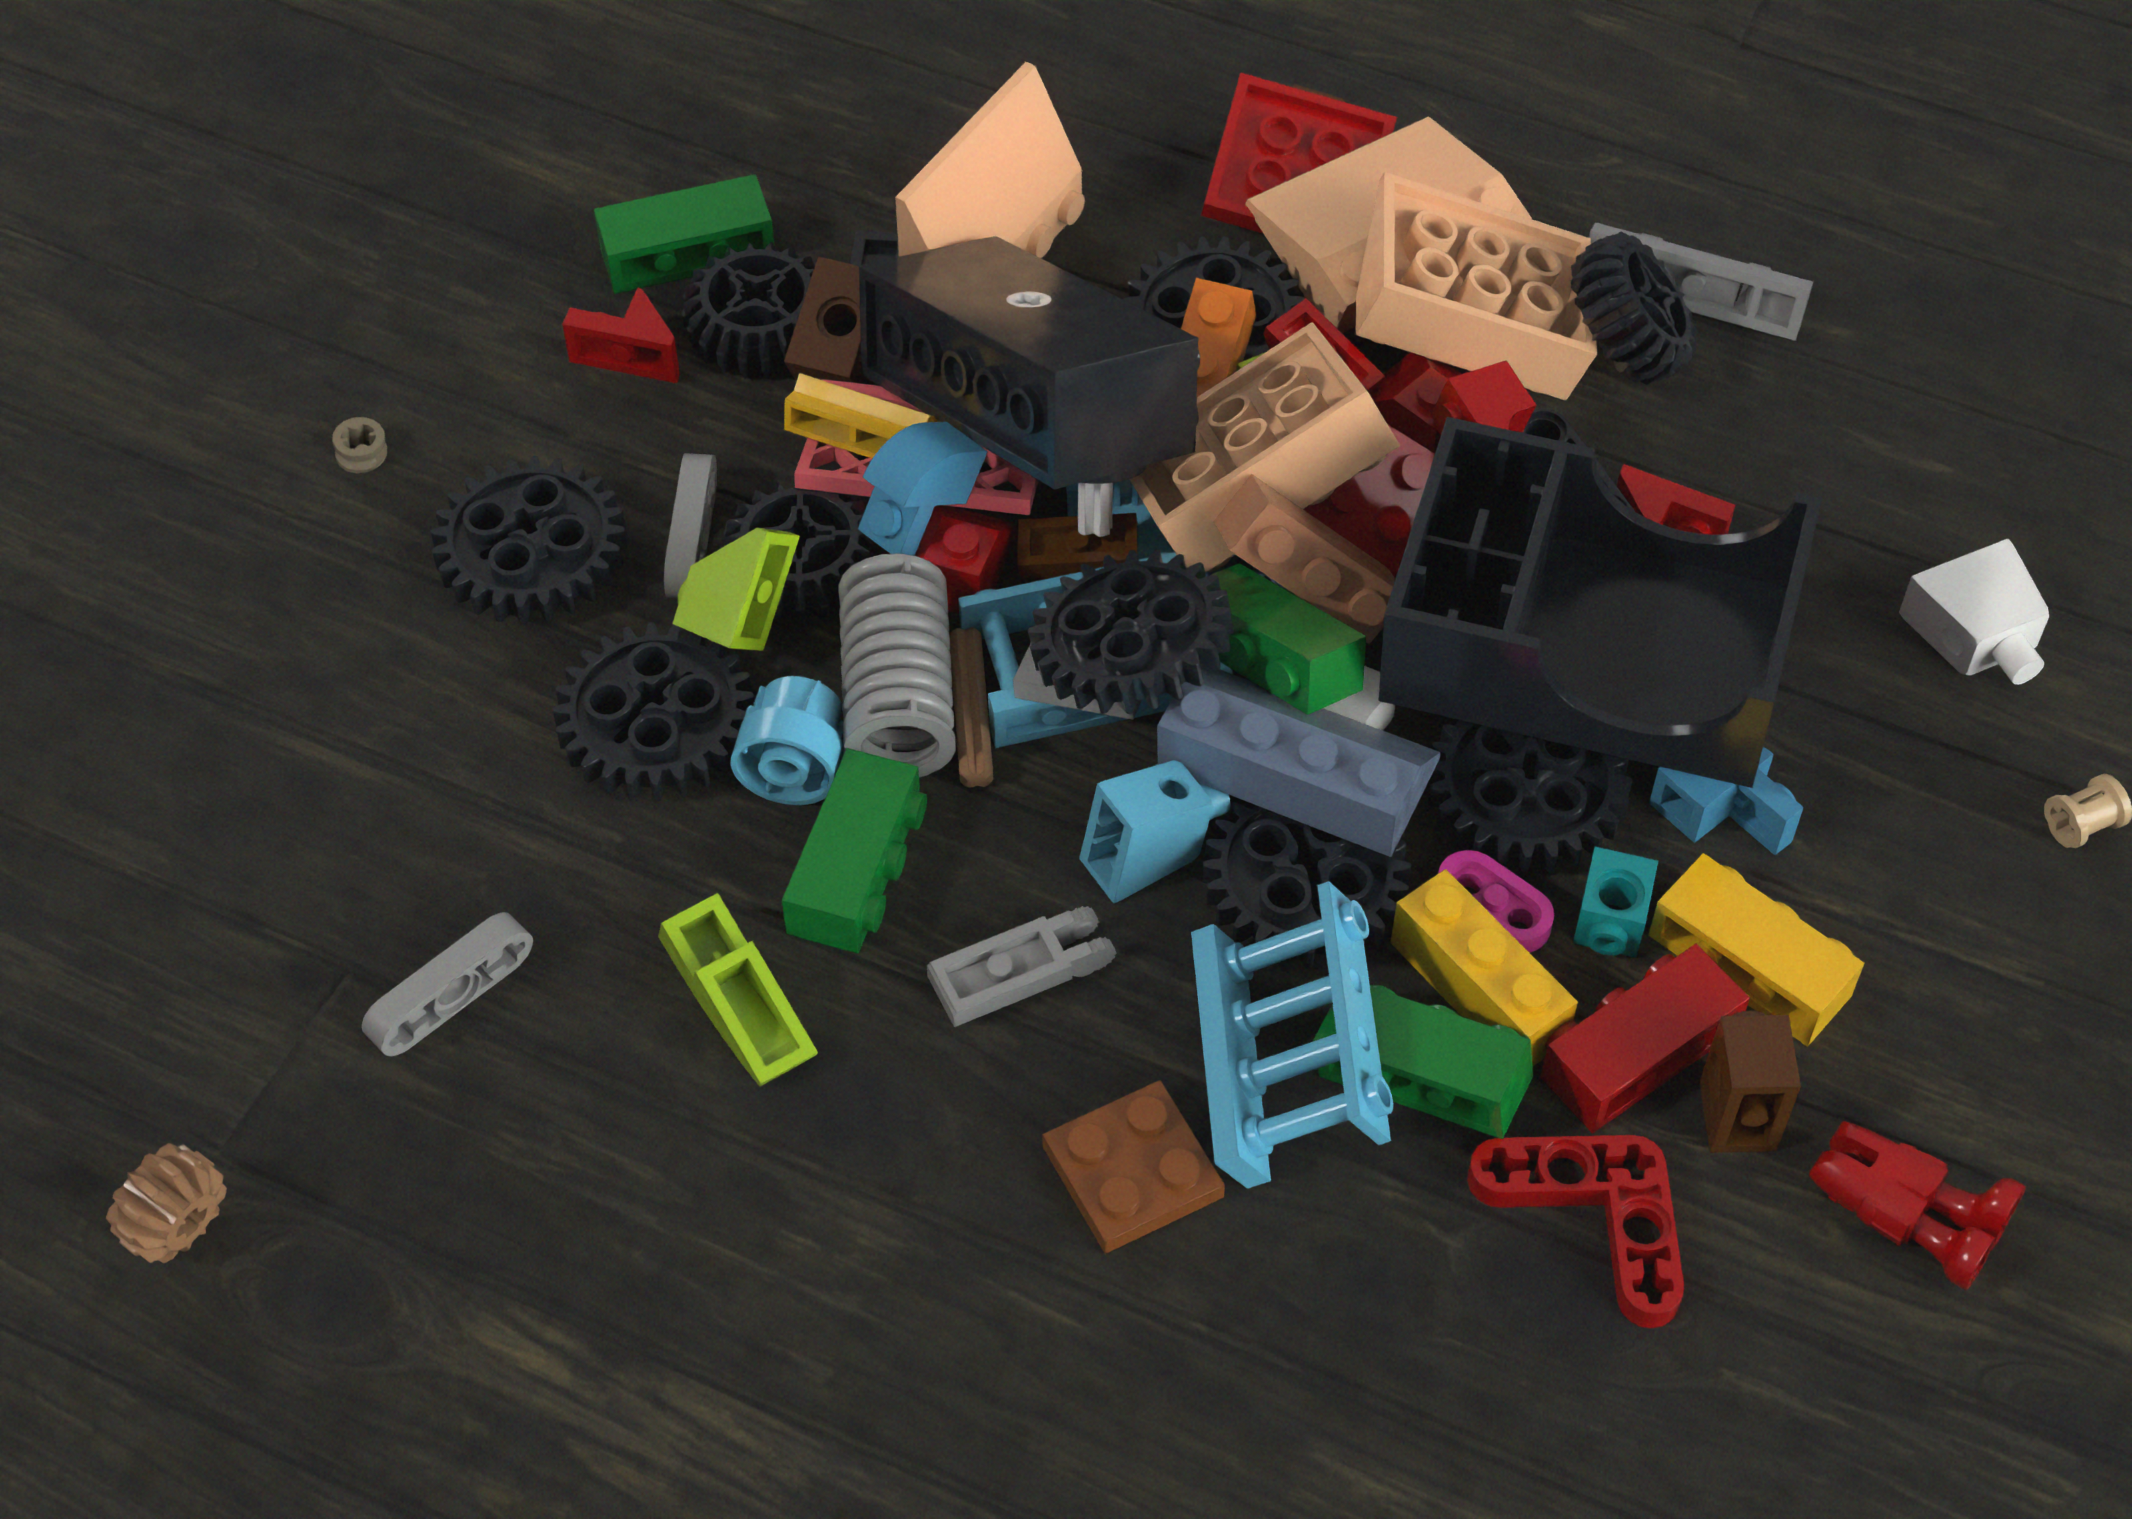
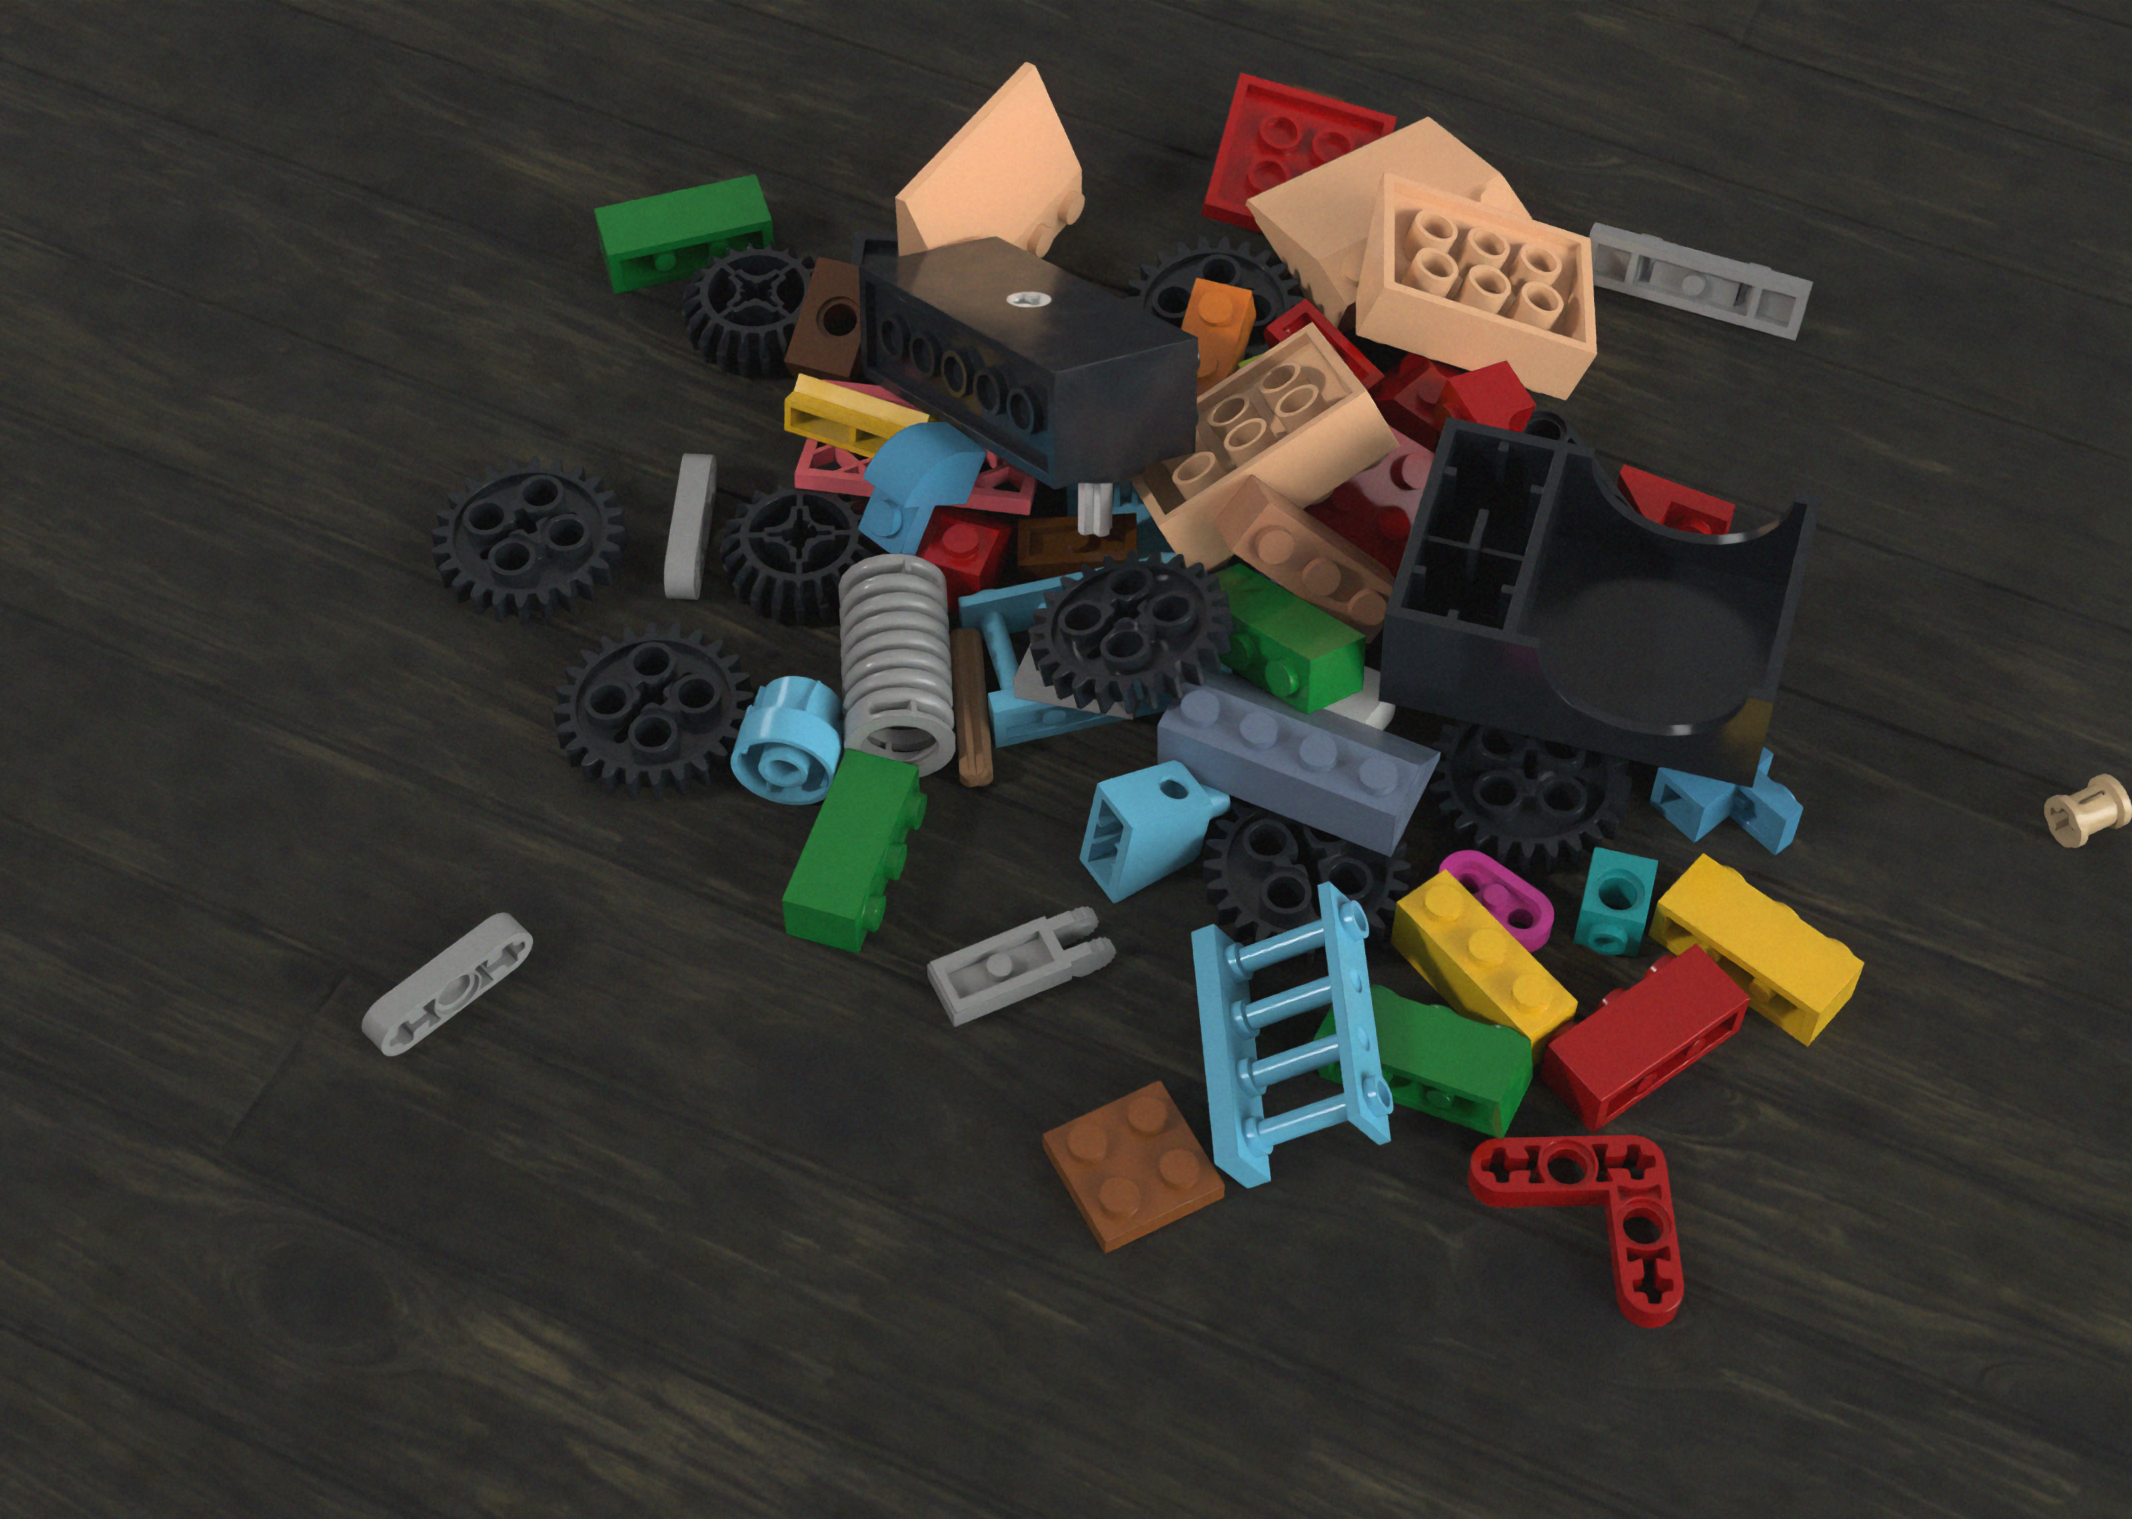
(166, 1203): medium nougat gear -> none
(356, 432): dark tan bush -> none
(629, 345): red slope -> none
(736, 990): lime slope -> none
(737, 589): lime slope -> none
(1633, 308): black gear -> none
(1749, 1082): reddish brown brick -> none
(1896, 1185): red piece -> none
(1980, 612): white torso -> none

